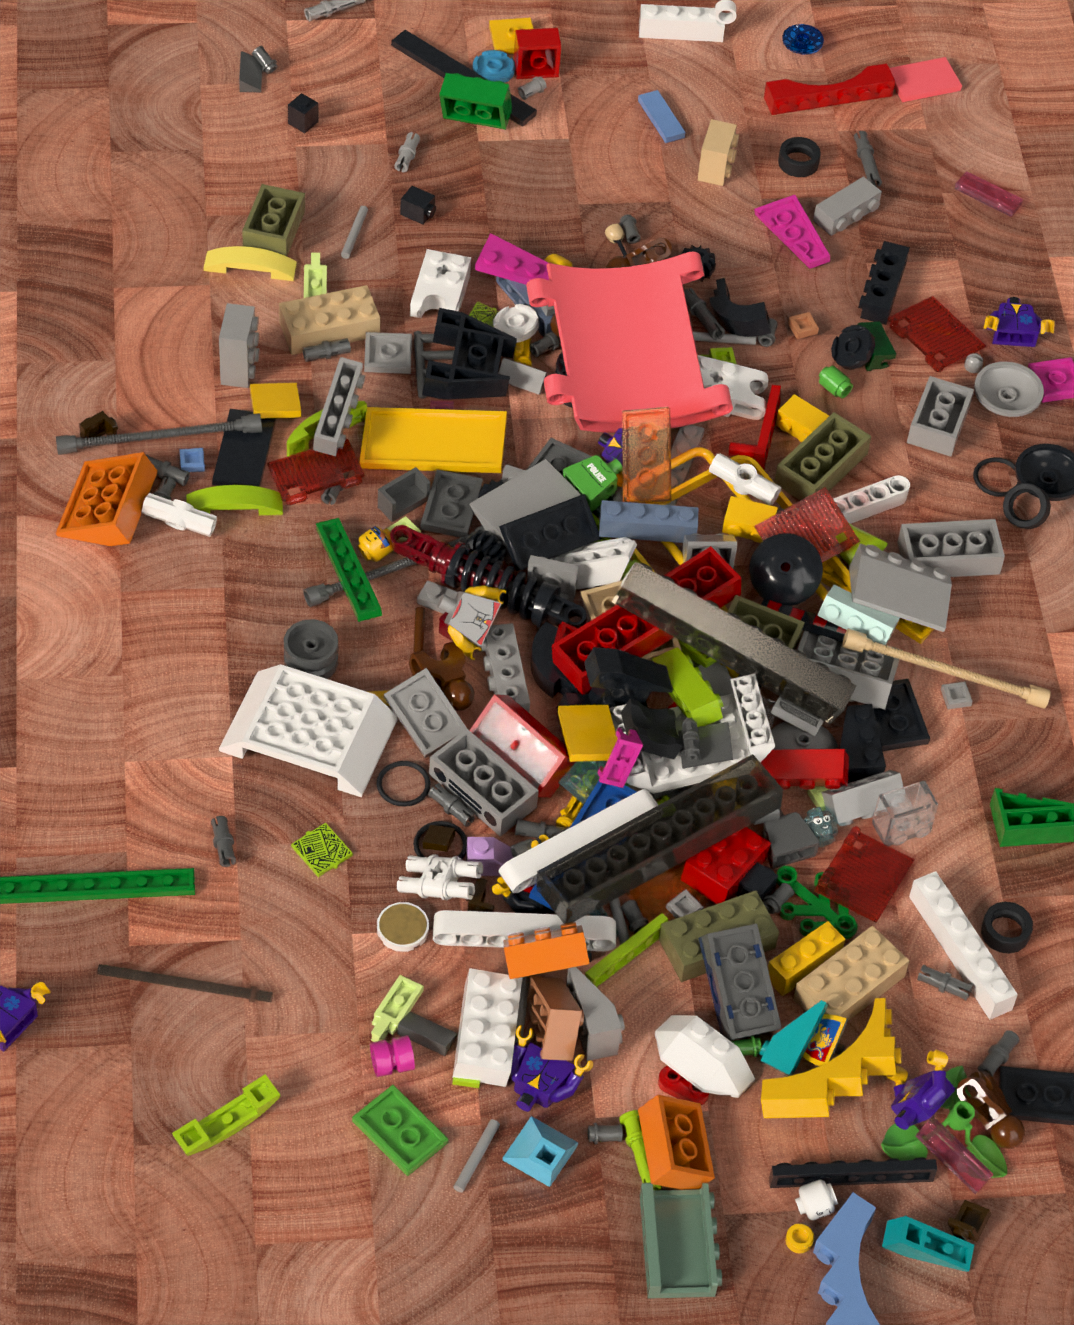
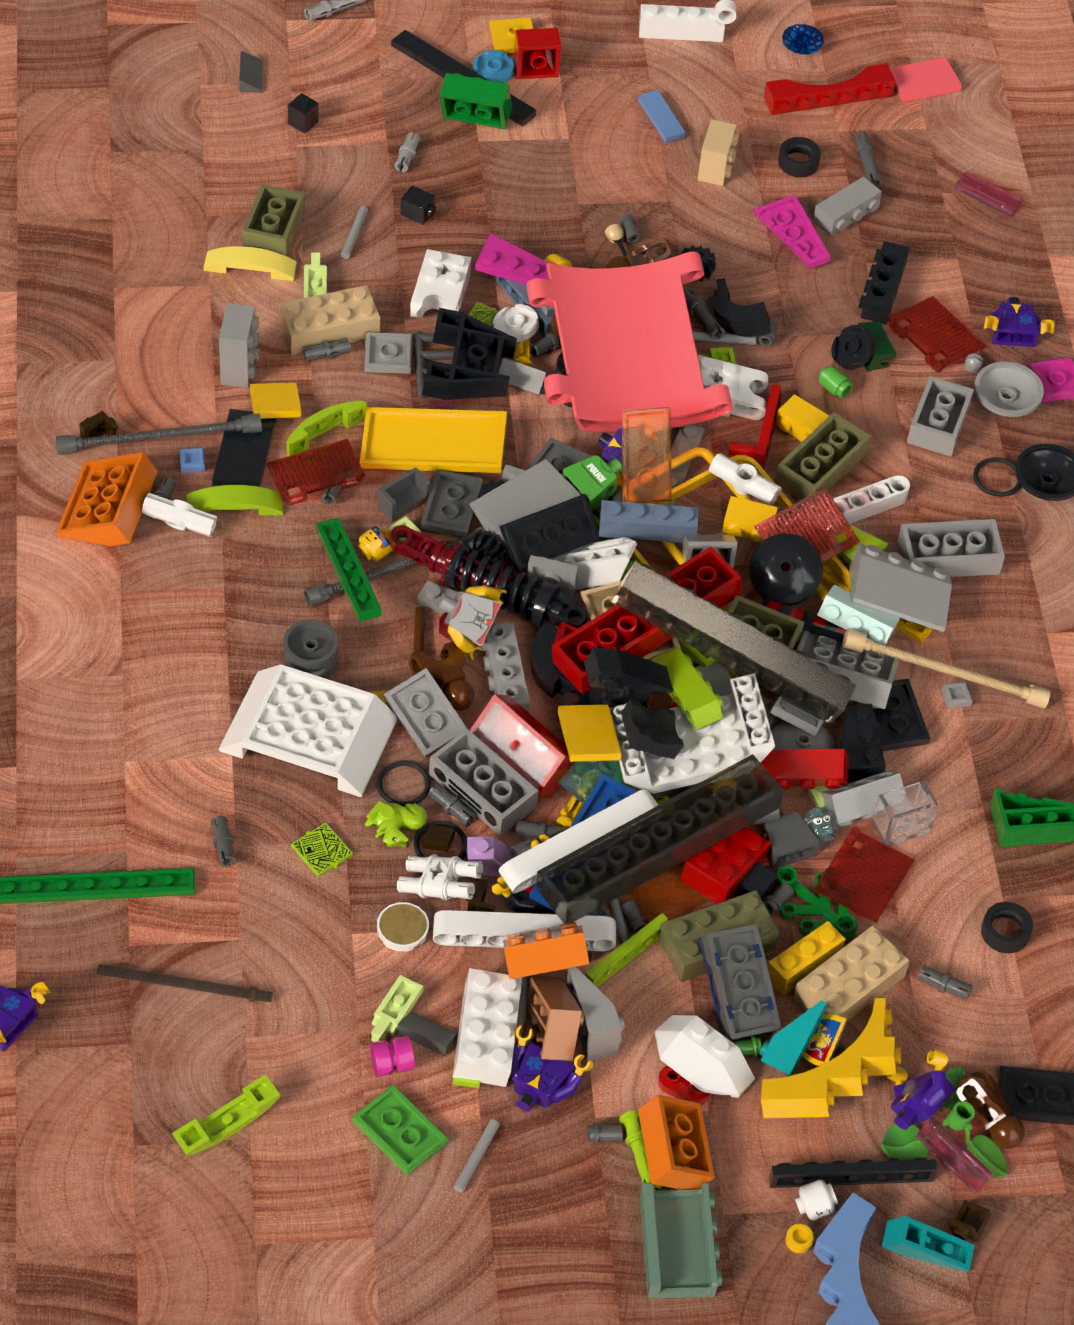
(166, 470): dark grey pin -> none
(269, 65): dark grey pin -> none
(337, 407): light grey brick -> none
(392, 817): none -> lime animal
(531, 88): light grey pin -> none
(540, 1151): medium azure slope -> none
(621, 759): dark pink hinge -> none
(683, 905): light grey tile -> none
(704, 744): dark grey hinge -> none
(803, 325): nougat plate -> none
(963, 945): white brick -> none
(999, 1053): dark grey pin -> none
(1009, 500): black tyre -> none

